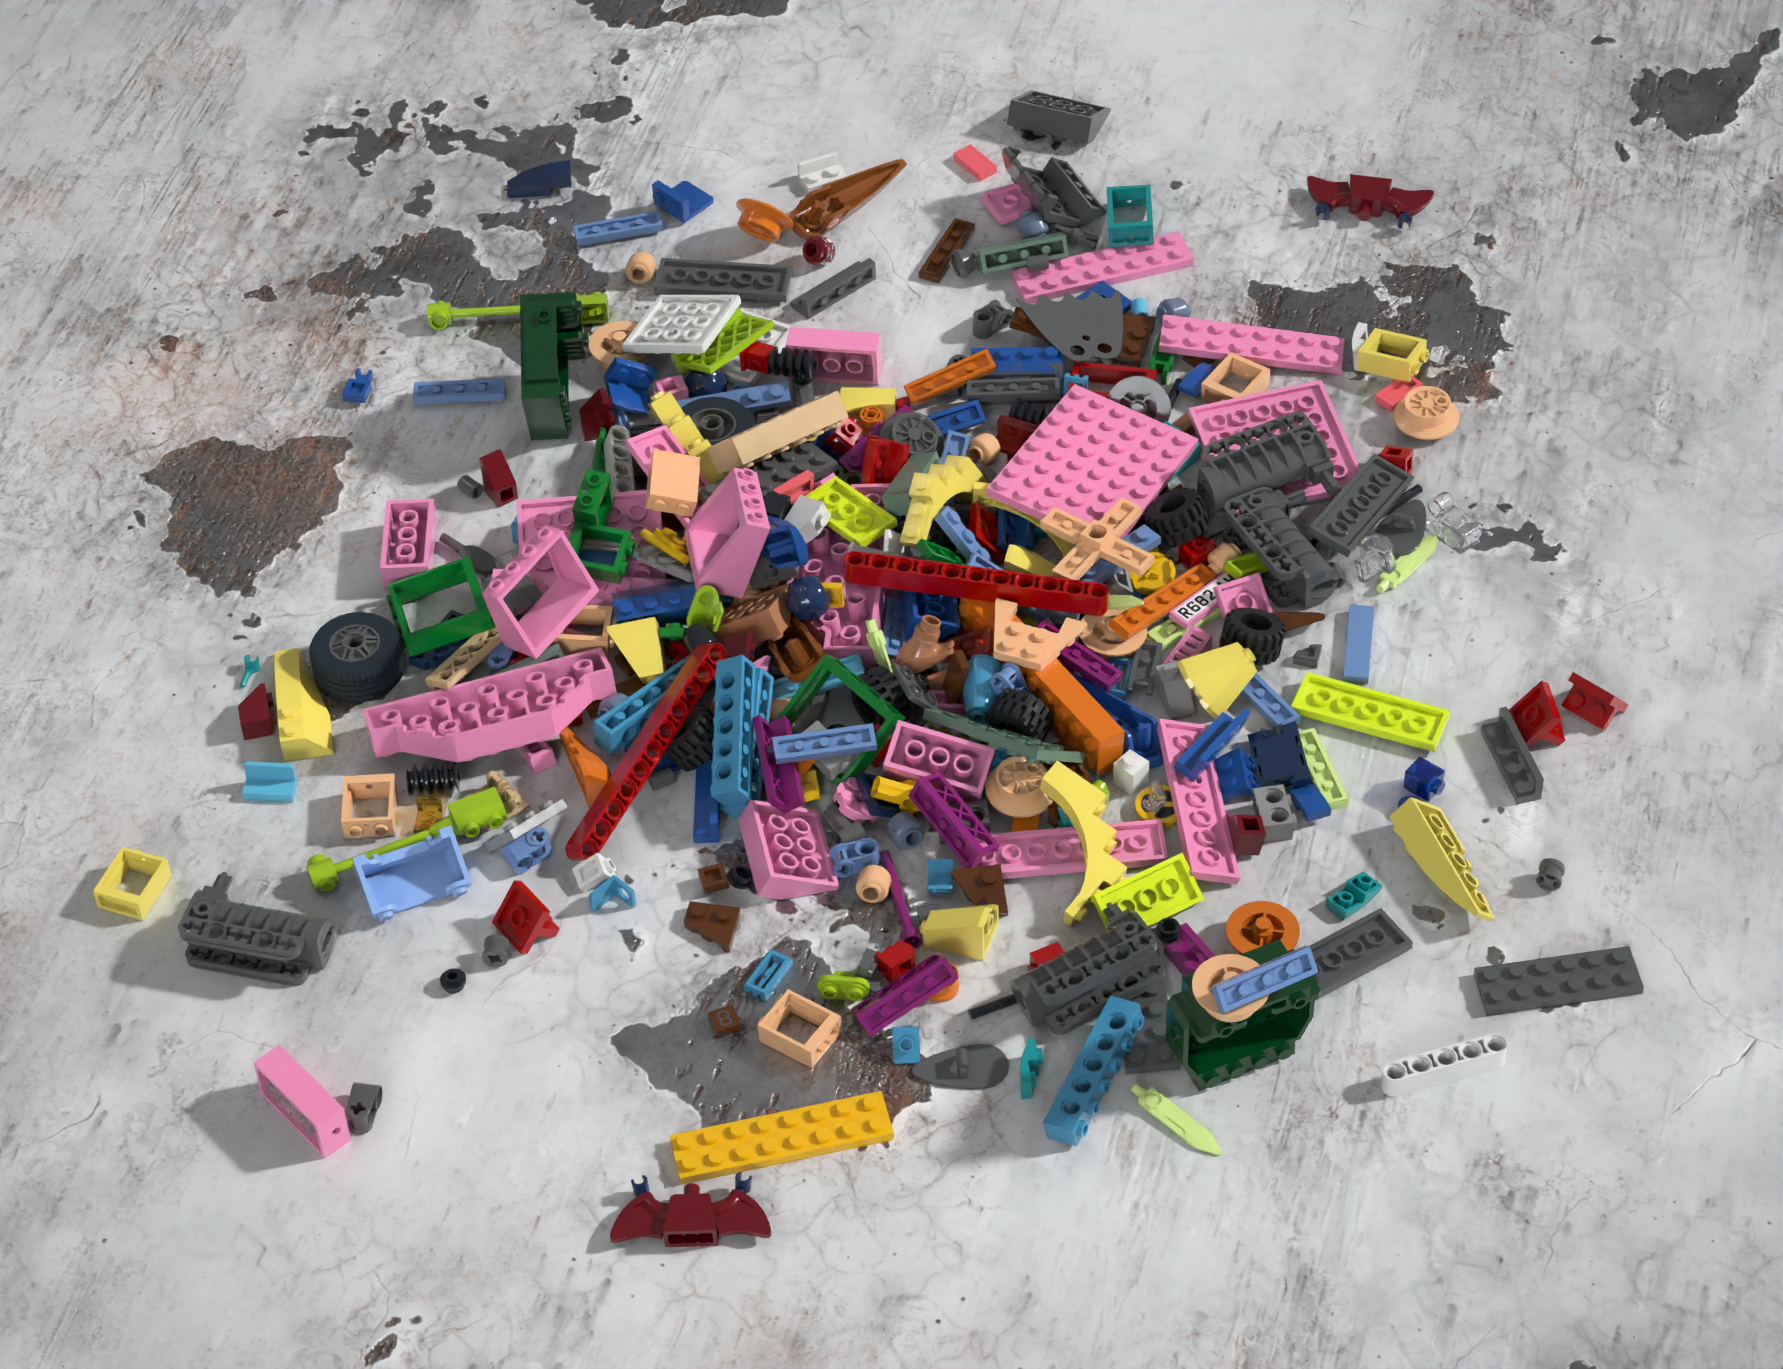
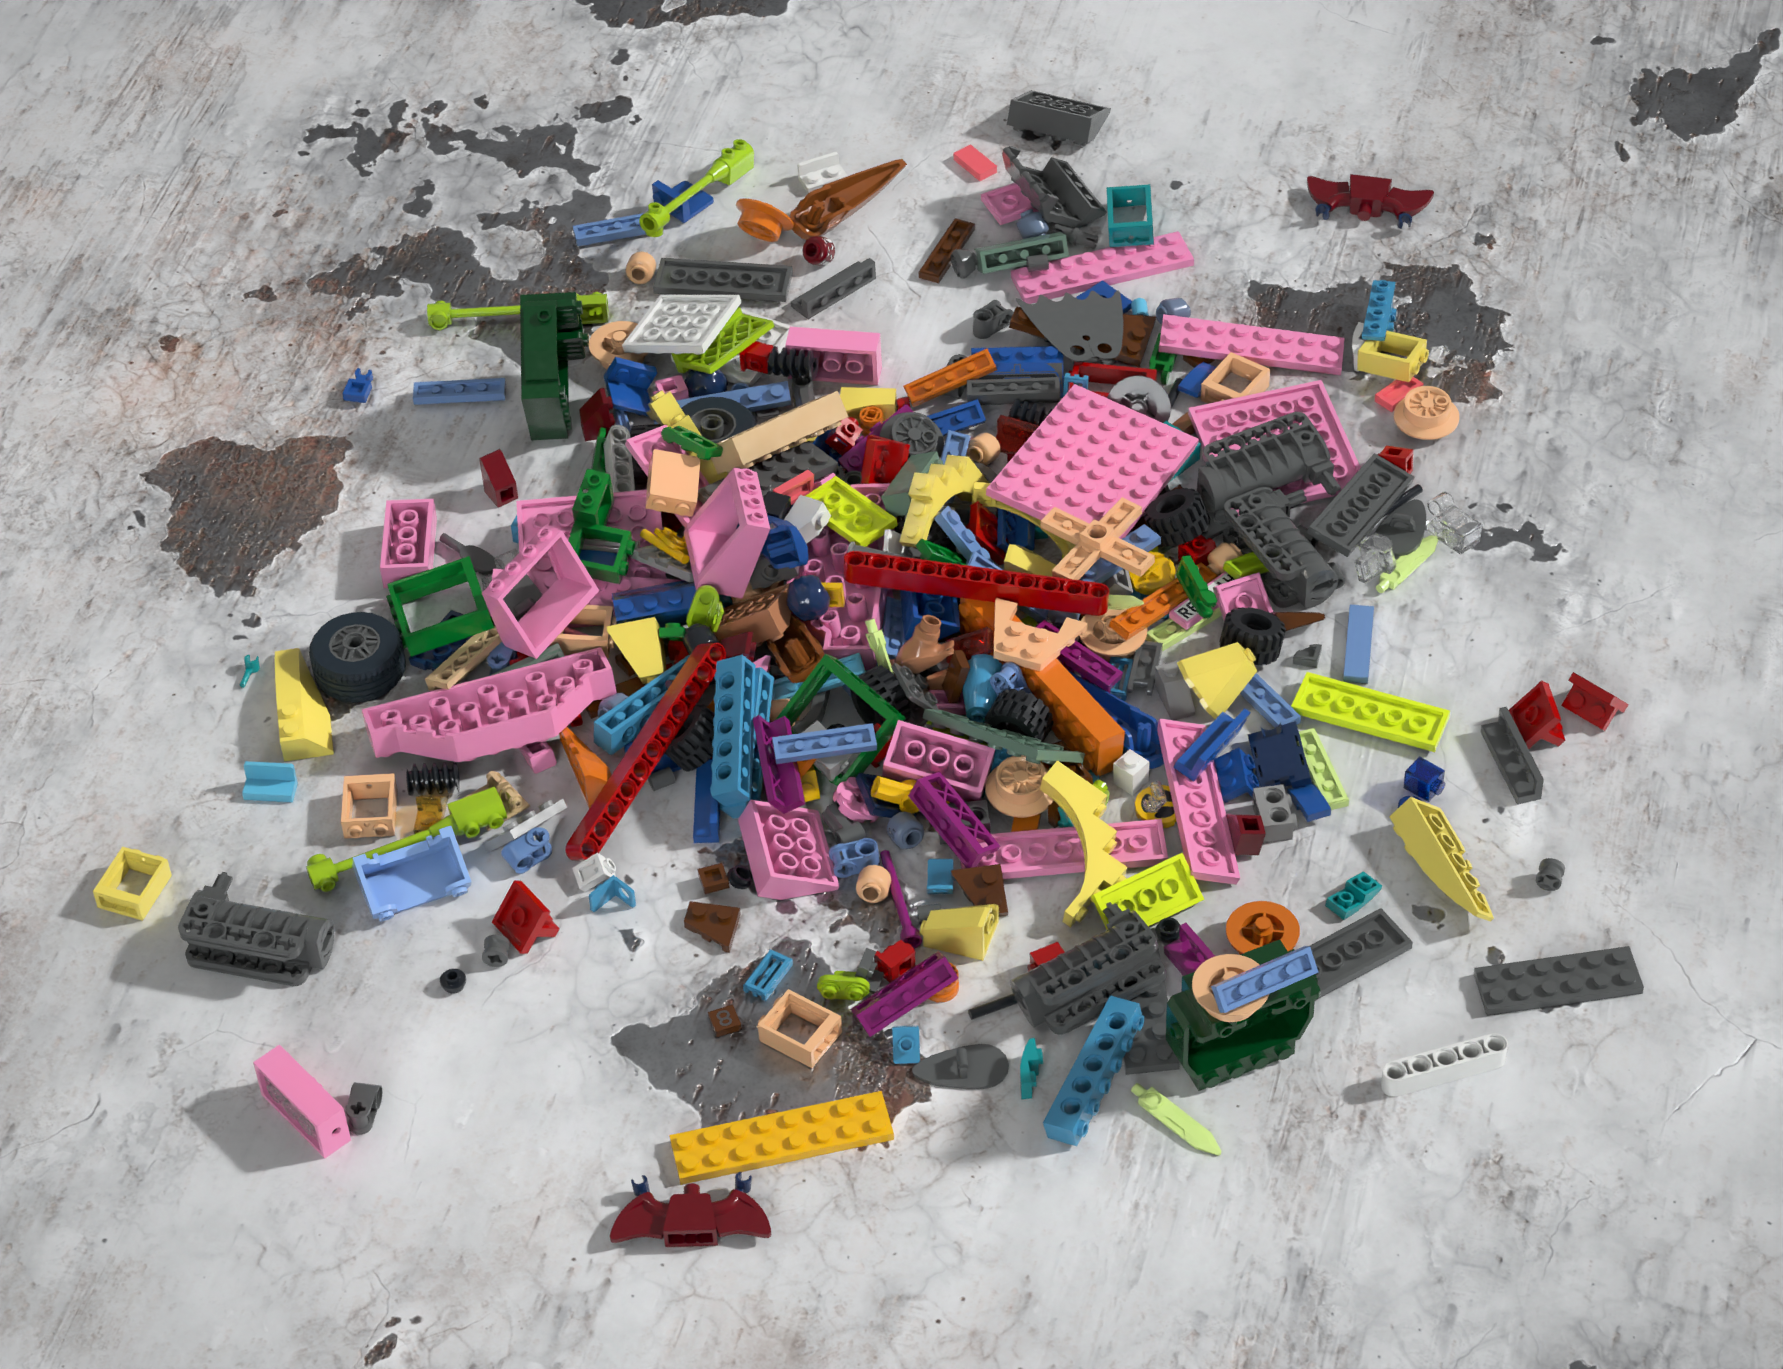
(255, 714): dark red slope -> none
(470, 486): dark grey hinge -> none
(540, 180): dark blue slope -> none
(692, 442): none -> green hinge
(726, 169): none -> lime bar
(1193, 637): bright pink slope -> none
(1195, 587): none -> green hinge
(1380, 311): none -> dark azure bracket

